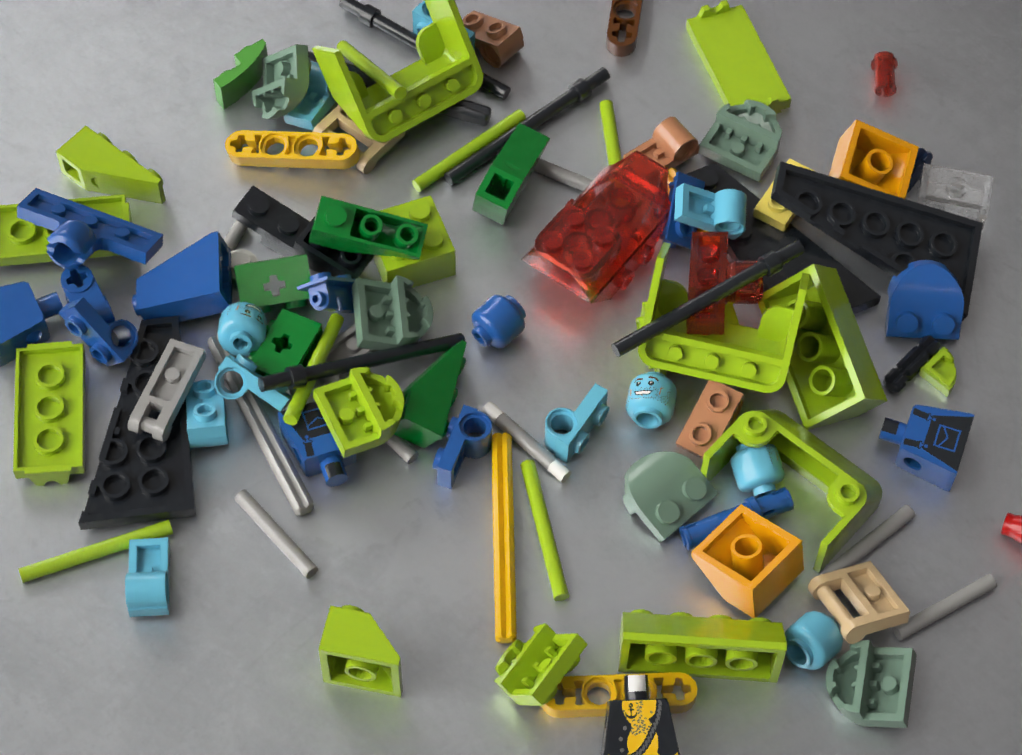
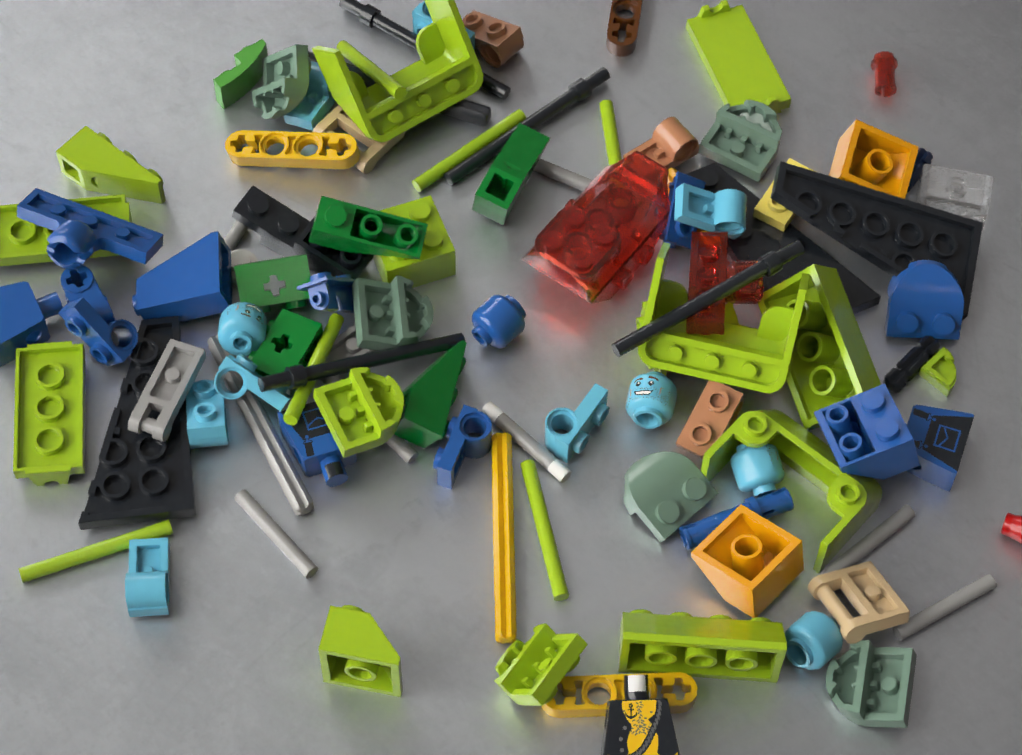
(868, 435): none -> blue slope

